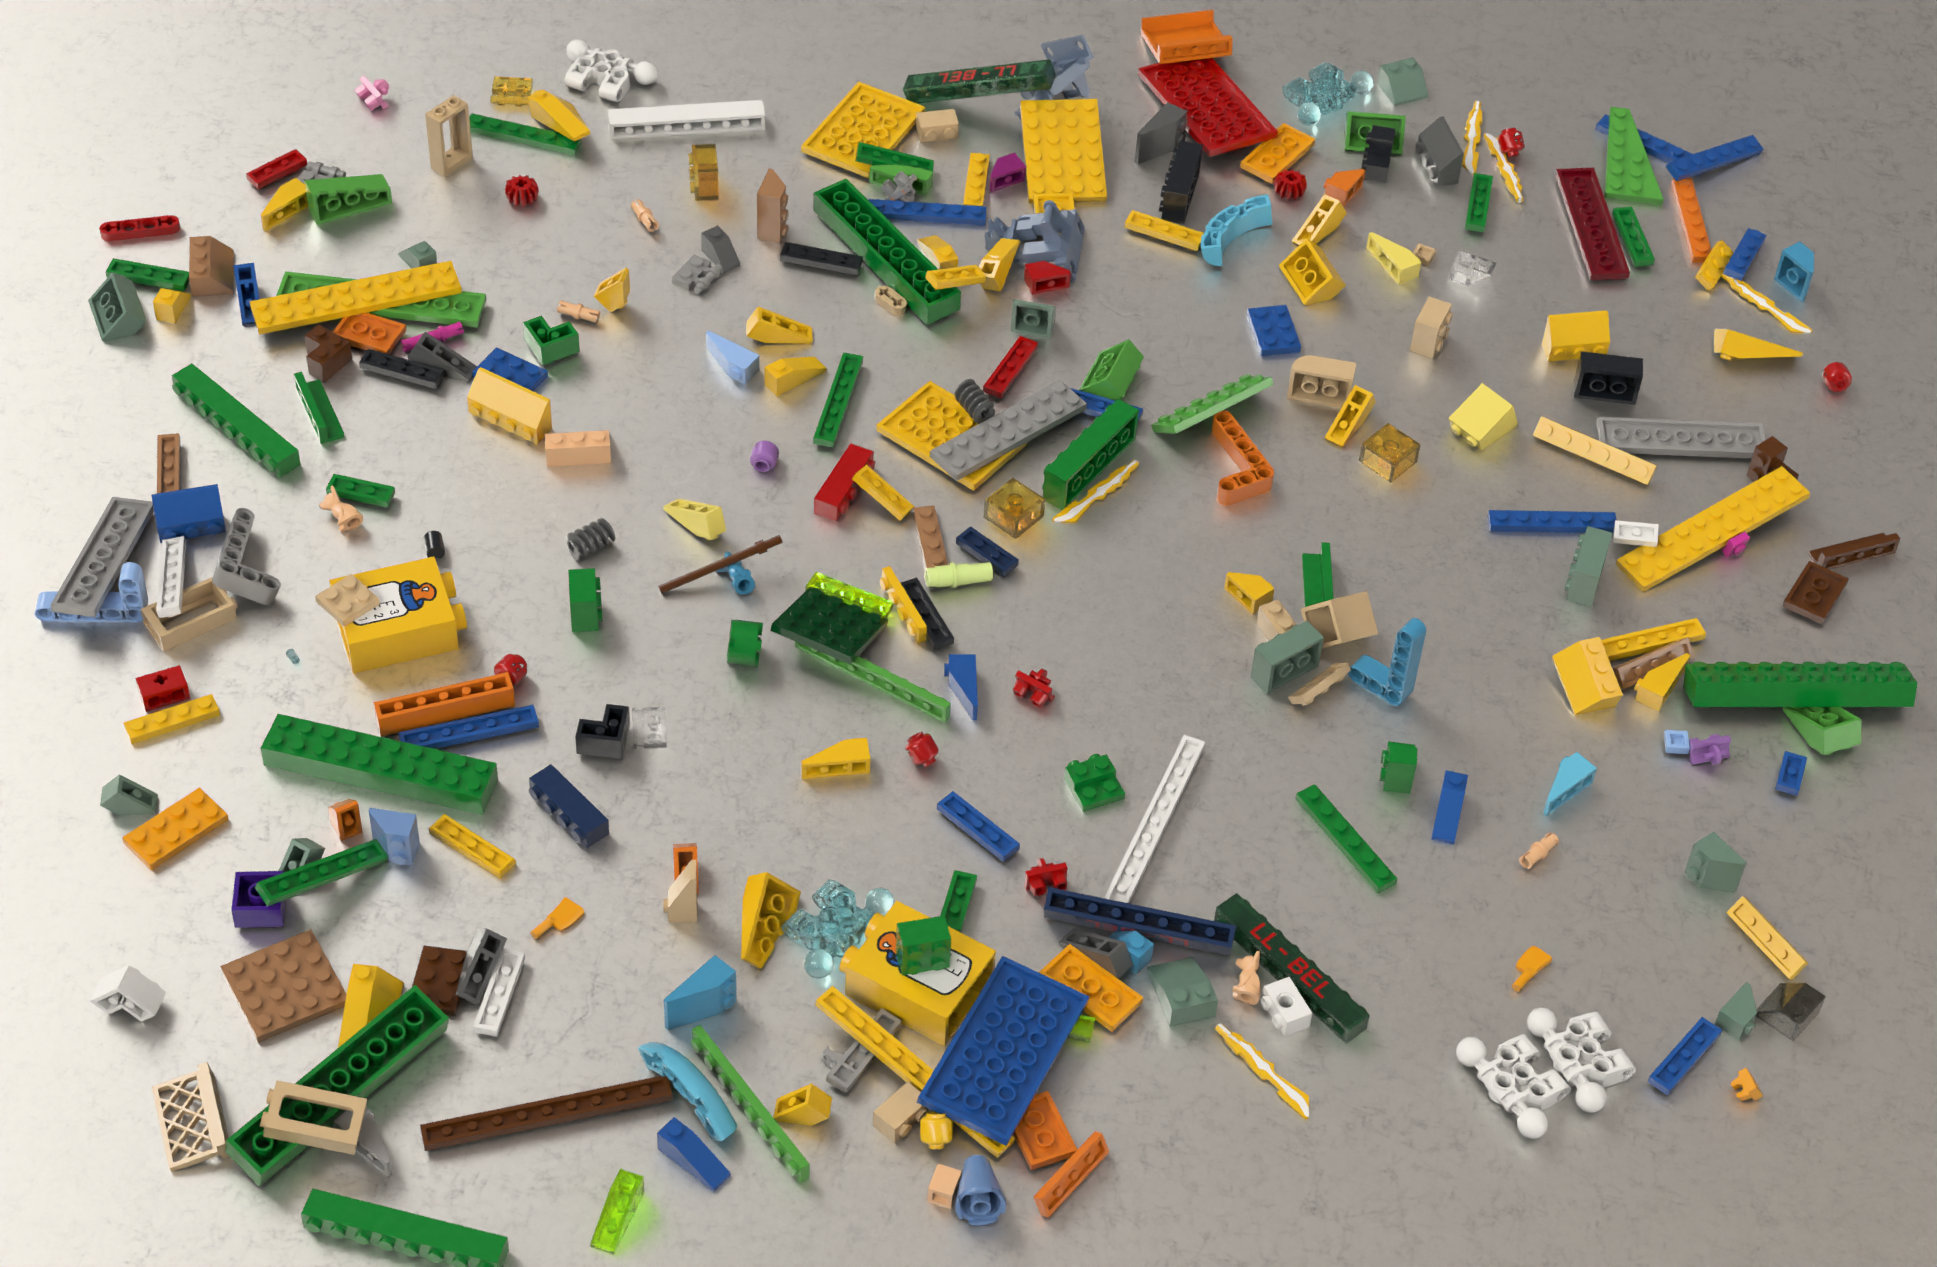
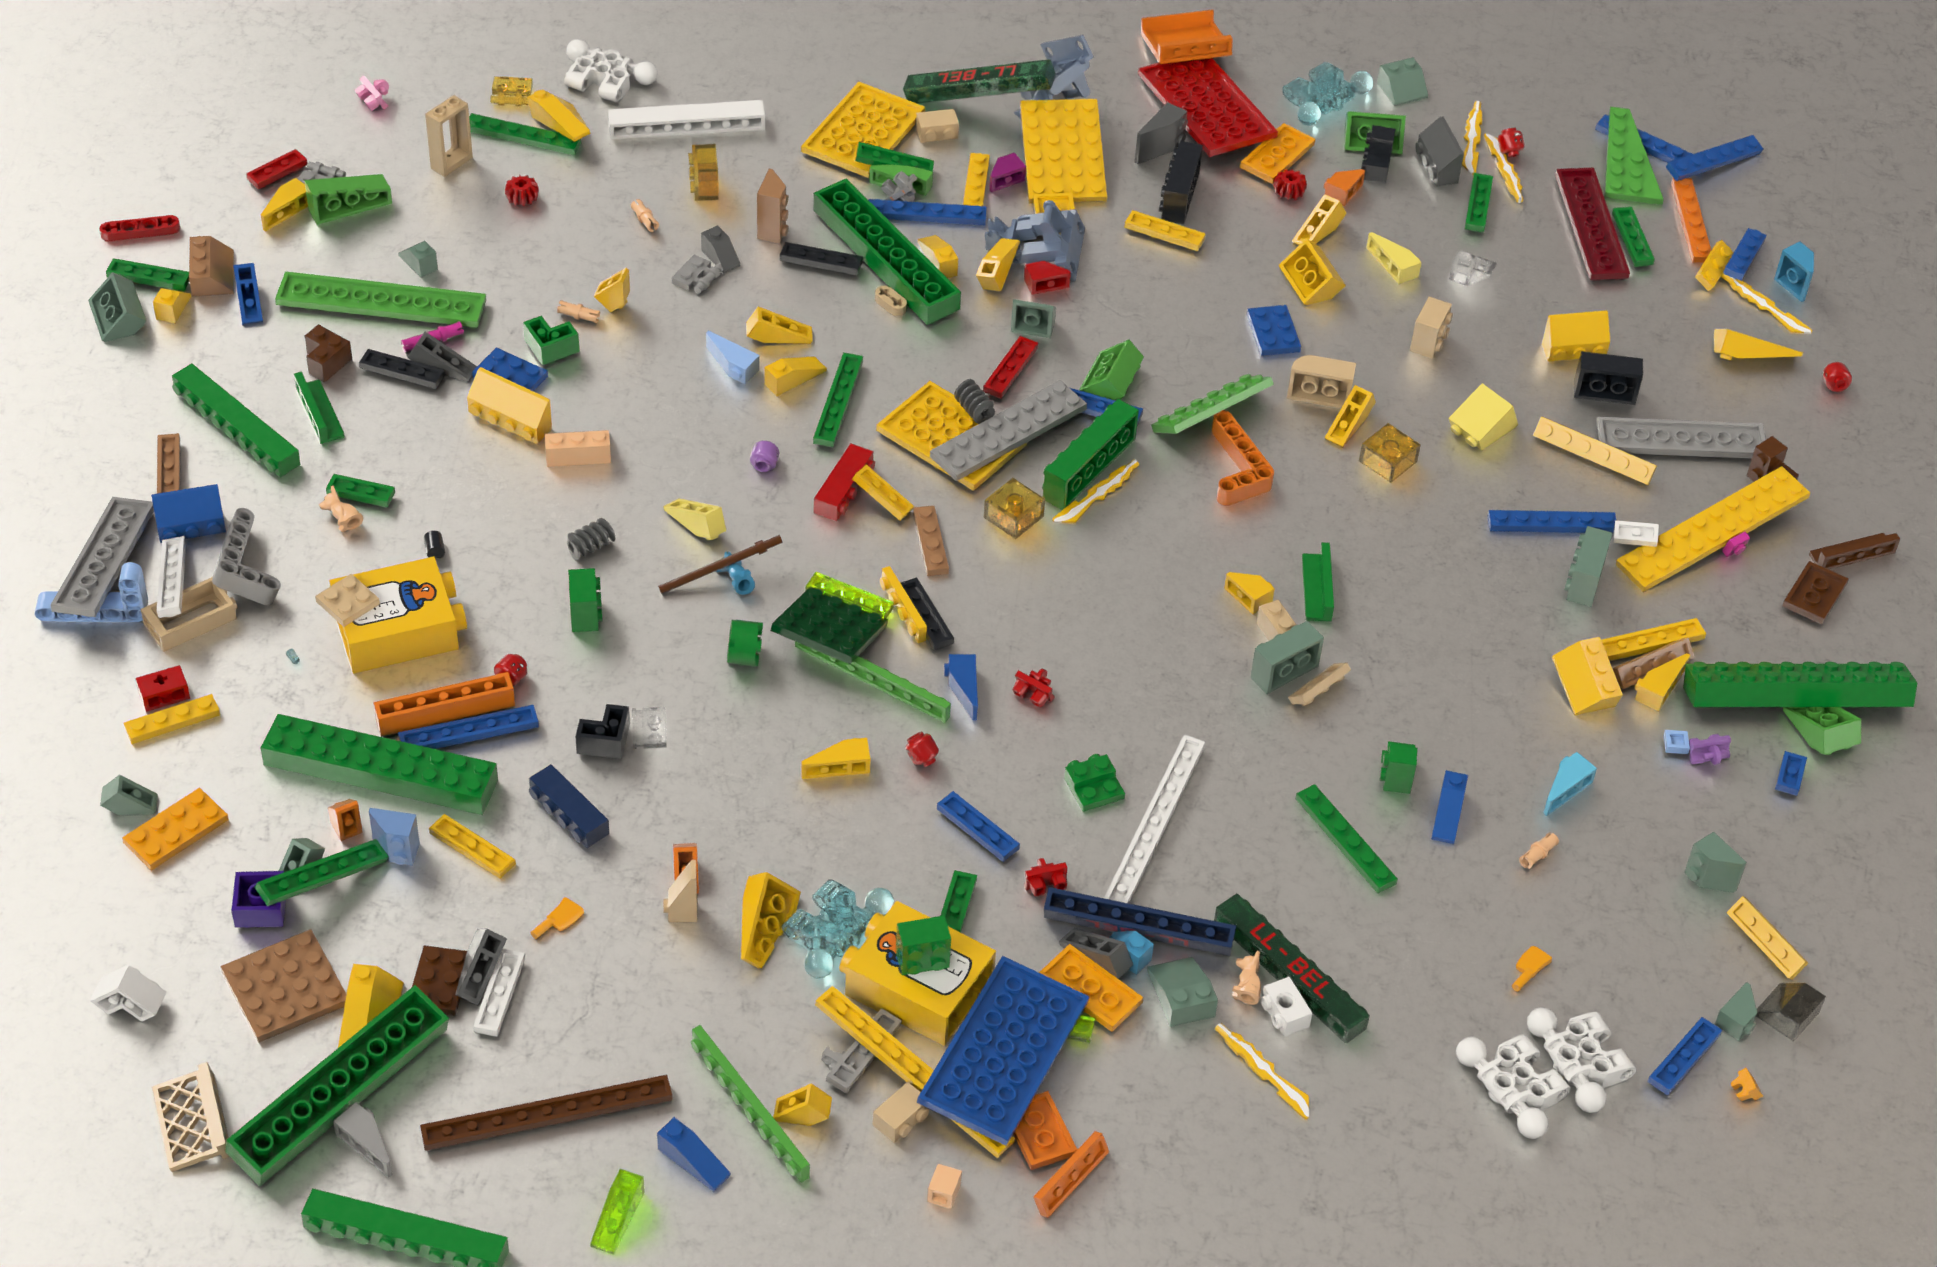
(311, 1134): tan piece -> none
(355, 297): yellow plate -> none
(371, 332): orange plate -> none
(691, 1085): medium azure brick -> none
(701, 995): dark azure slope -> none
(936, 1130): yellow head -> none
(956, 277): yellow plate -> none
(958, 574): yellowish green piece -> none
(979, 1193): medium blue cone -> none
(987, 551): dark blue plate -> none
(1232, 223): medium azure brick -> none
(1342, 619): tan slope -> none
(1398, 681): dark azure beam -> none
(1424, 253): tan tile -> none

